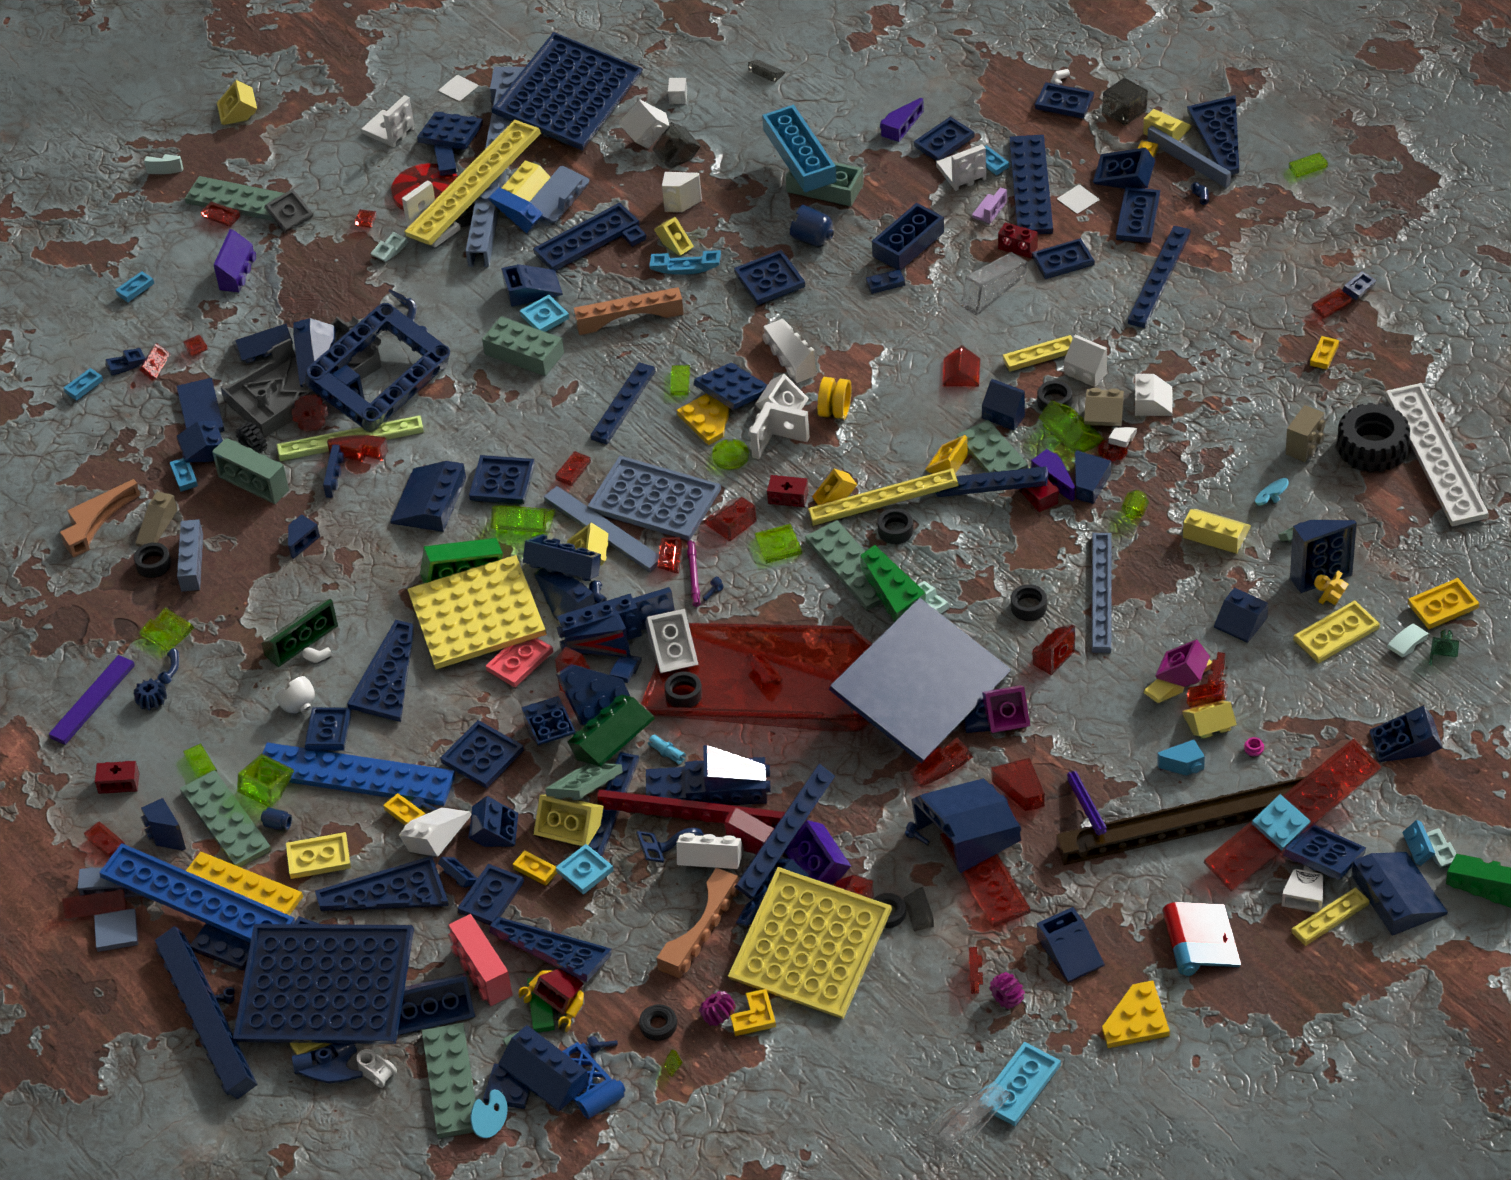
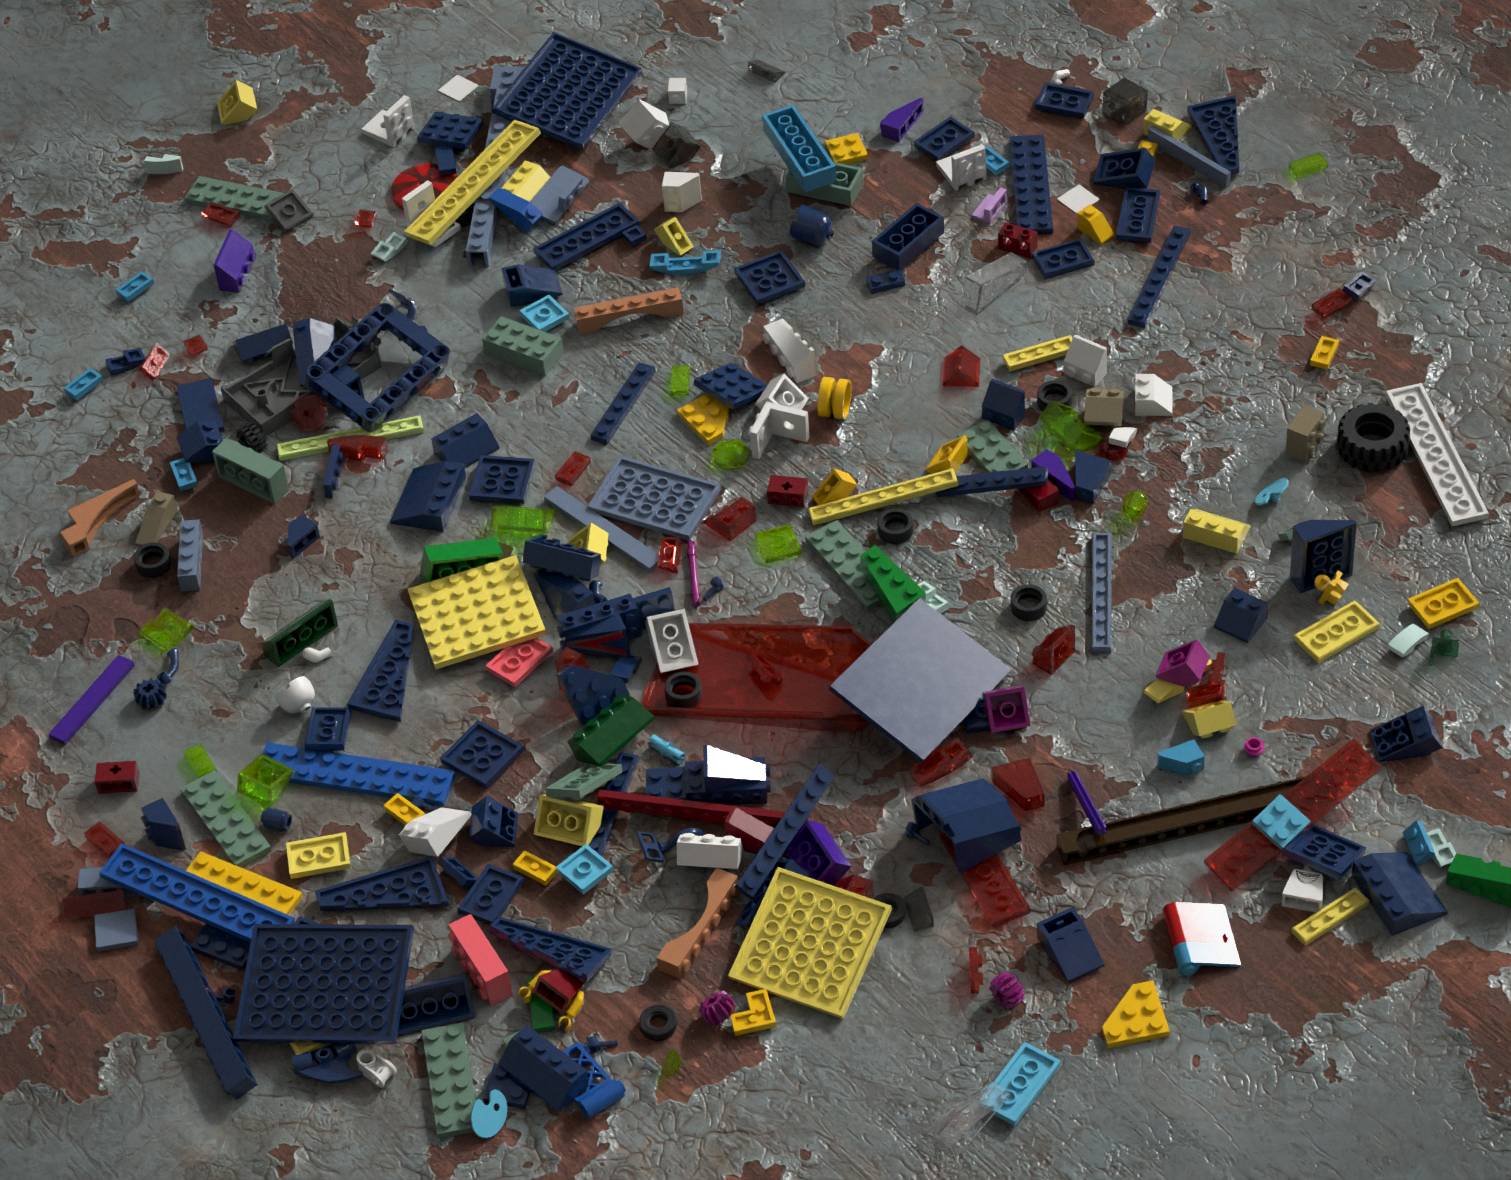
(465, 441): none -> dark blue slope
(547, 720): dark blue slope -> none
(846, 149): none -> yellow plate
(1094, 224): none -> yellow slope

